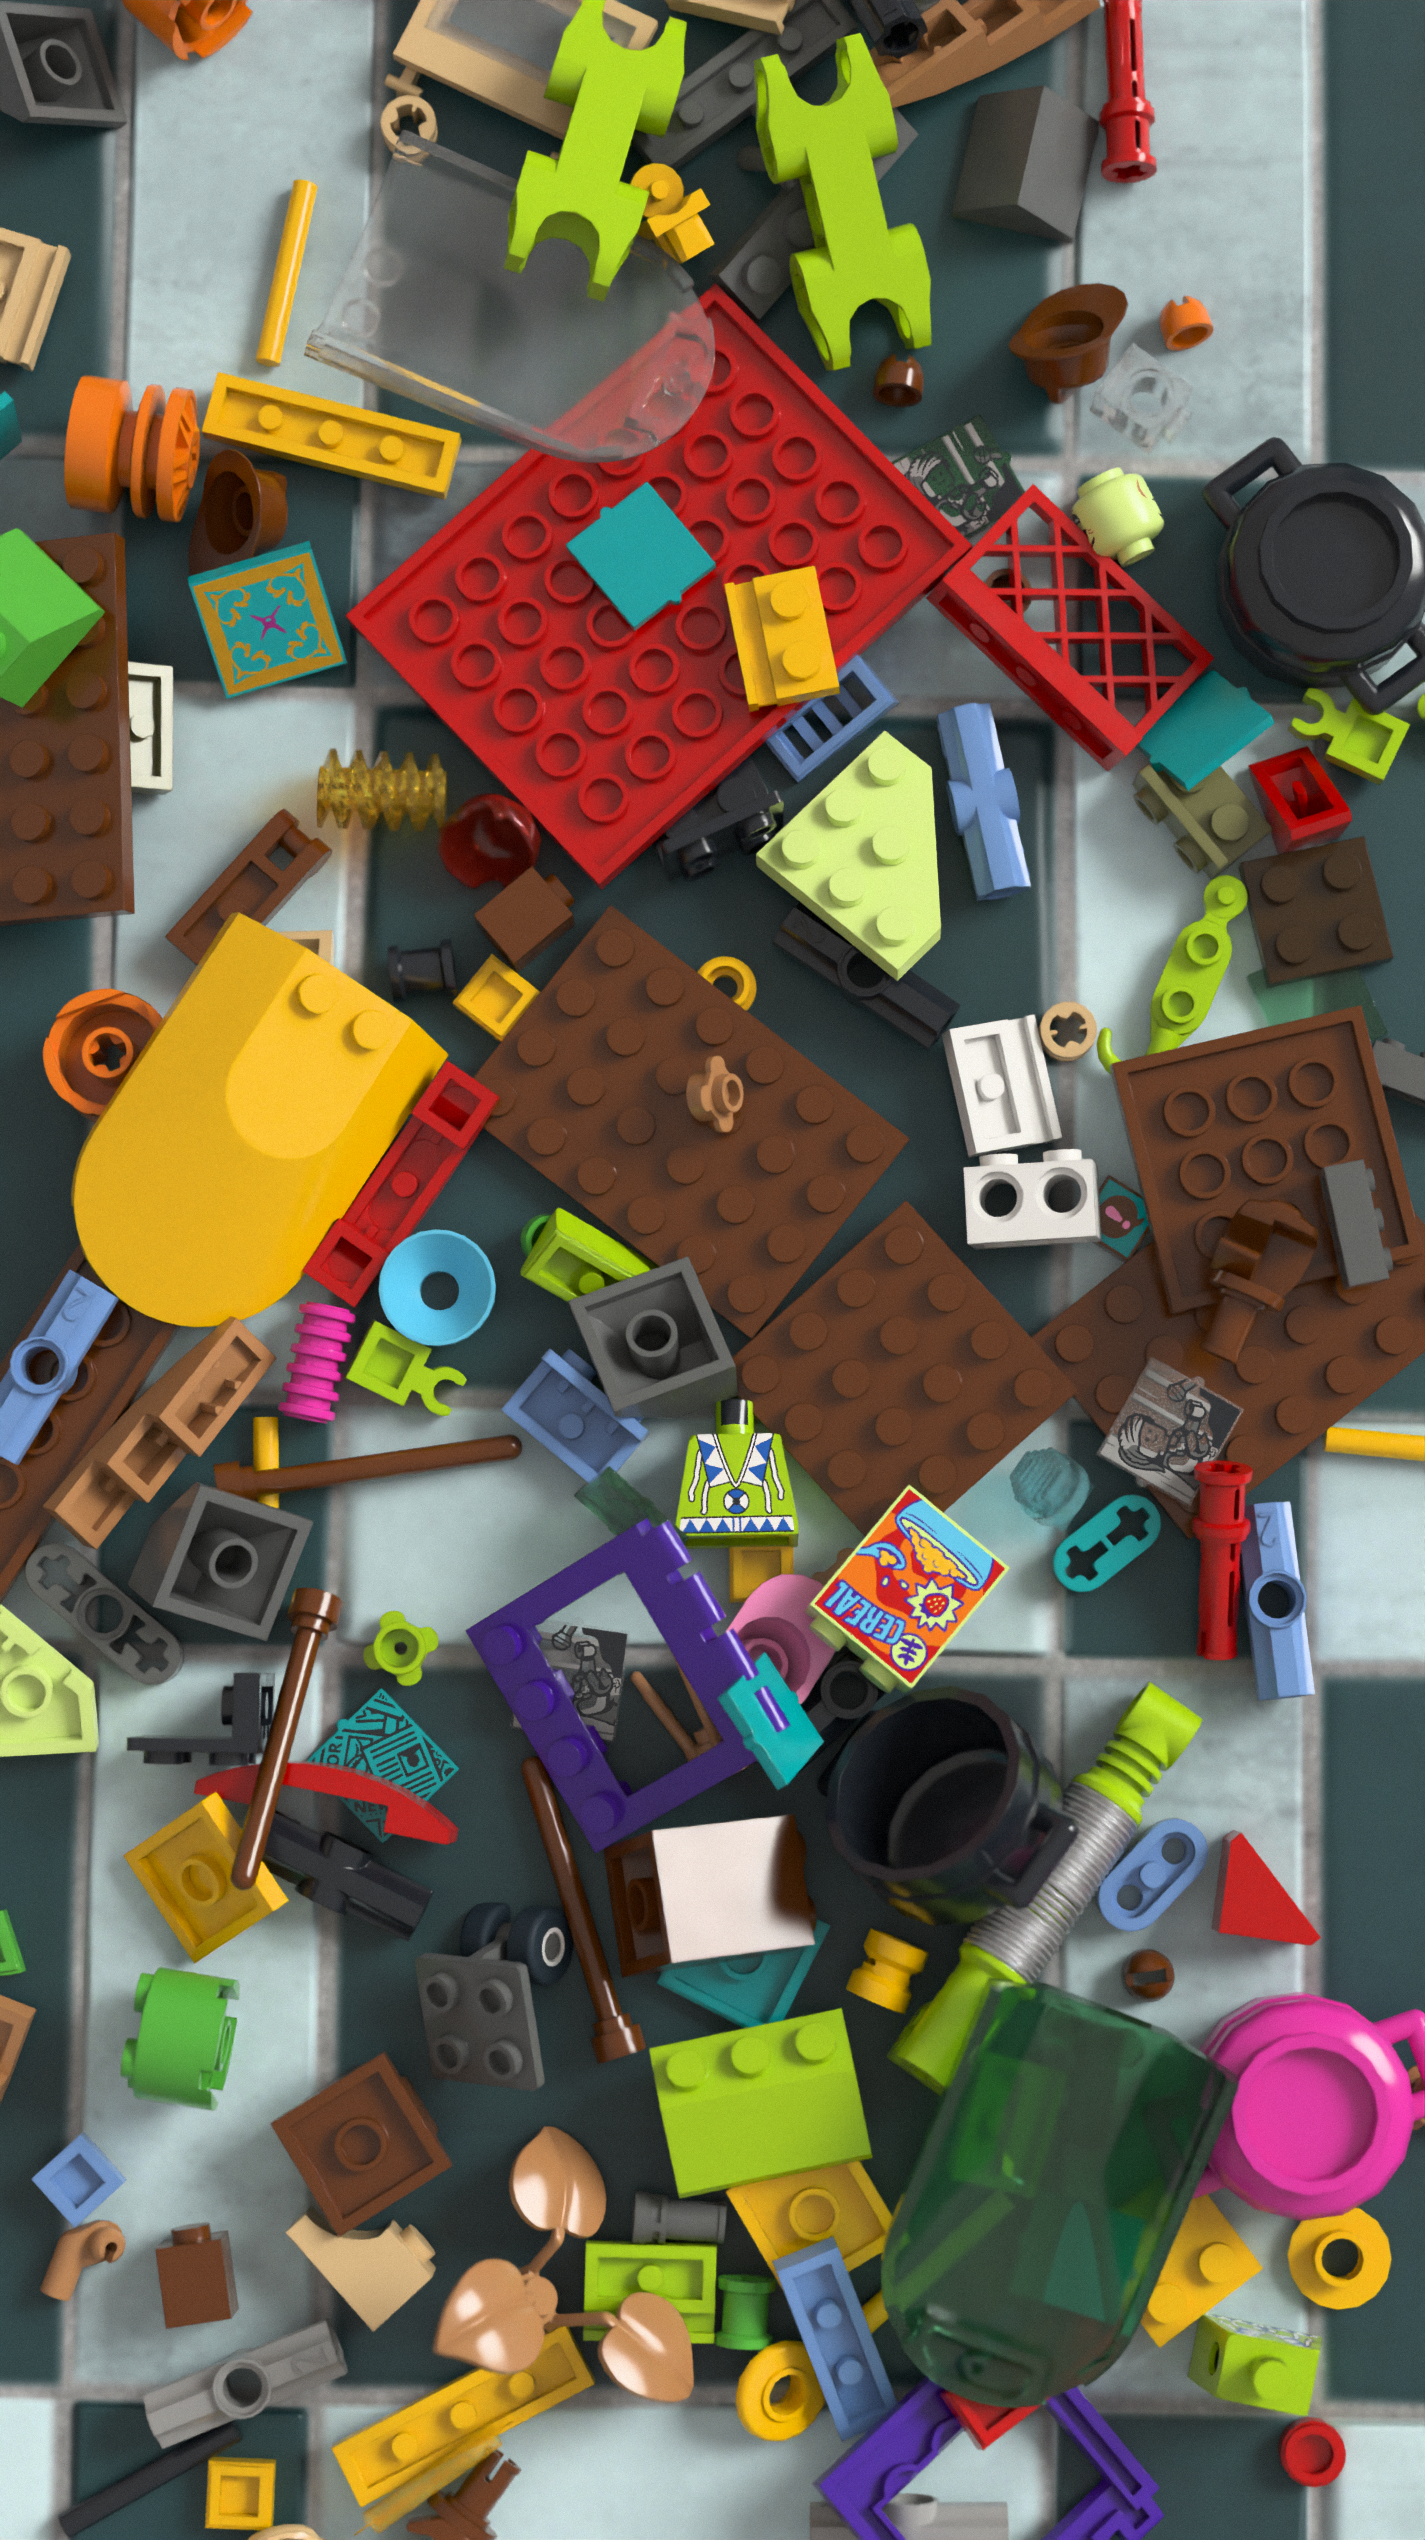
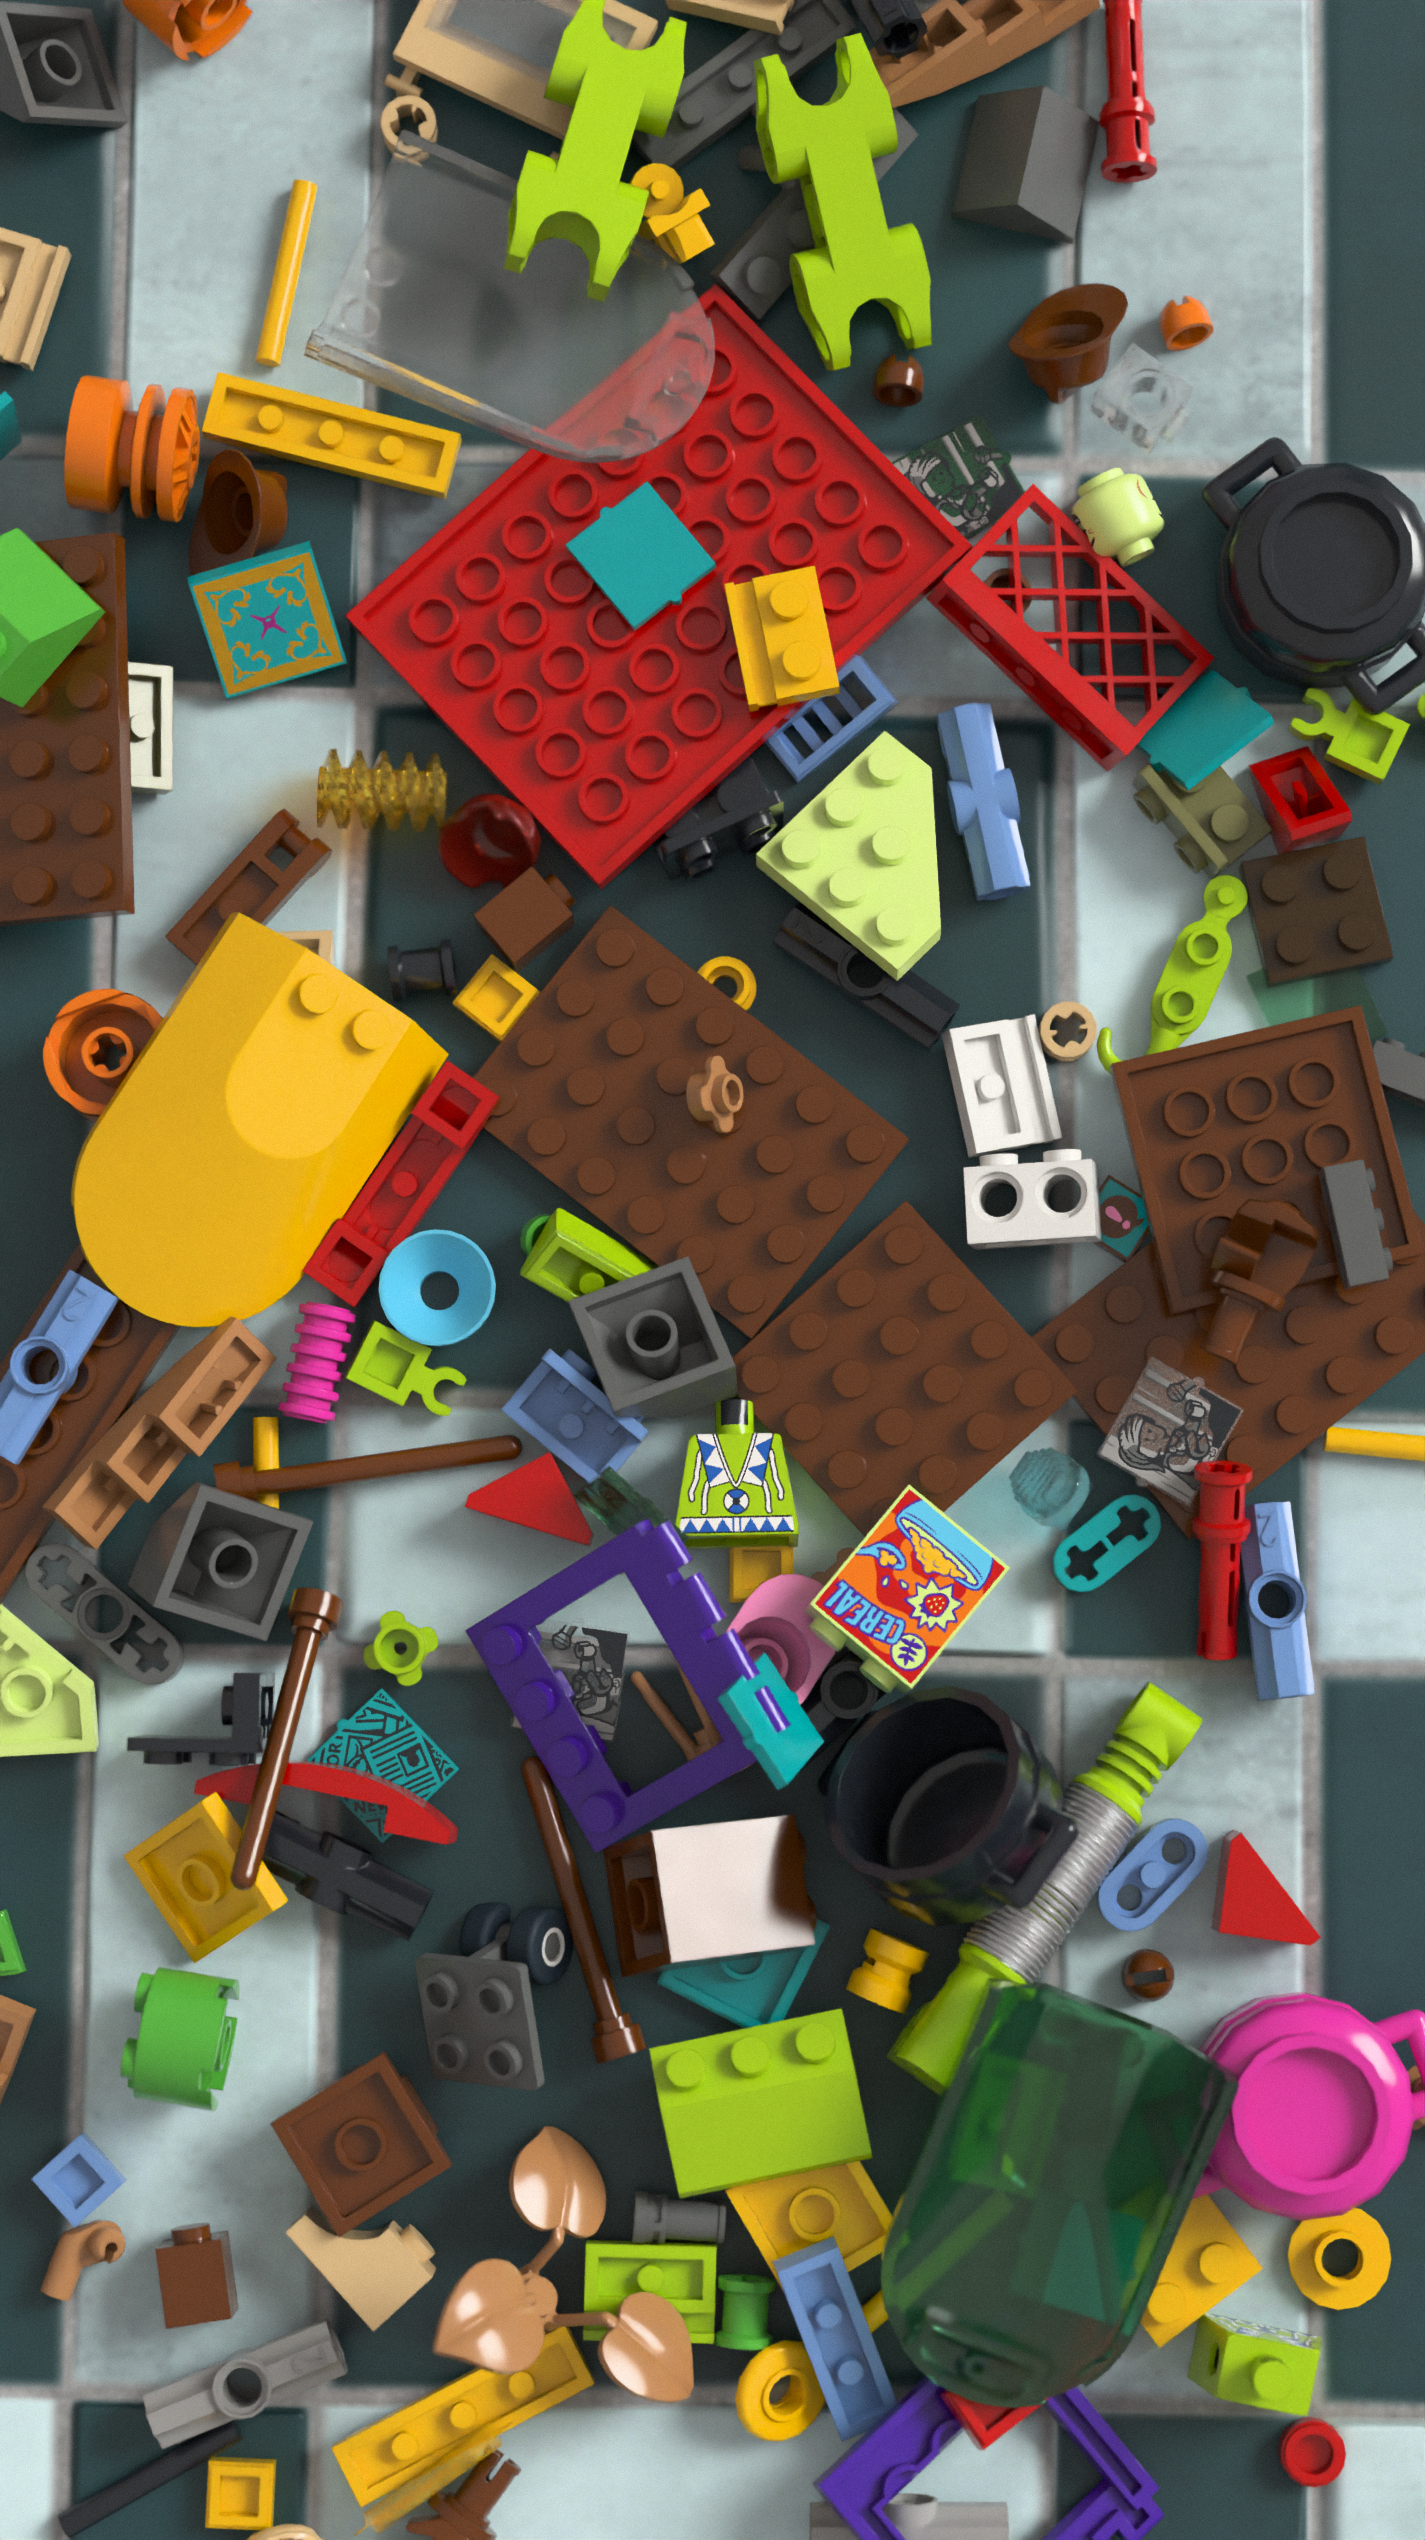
(535, 1499): none -> red slope

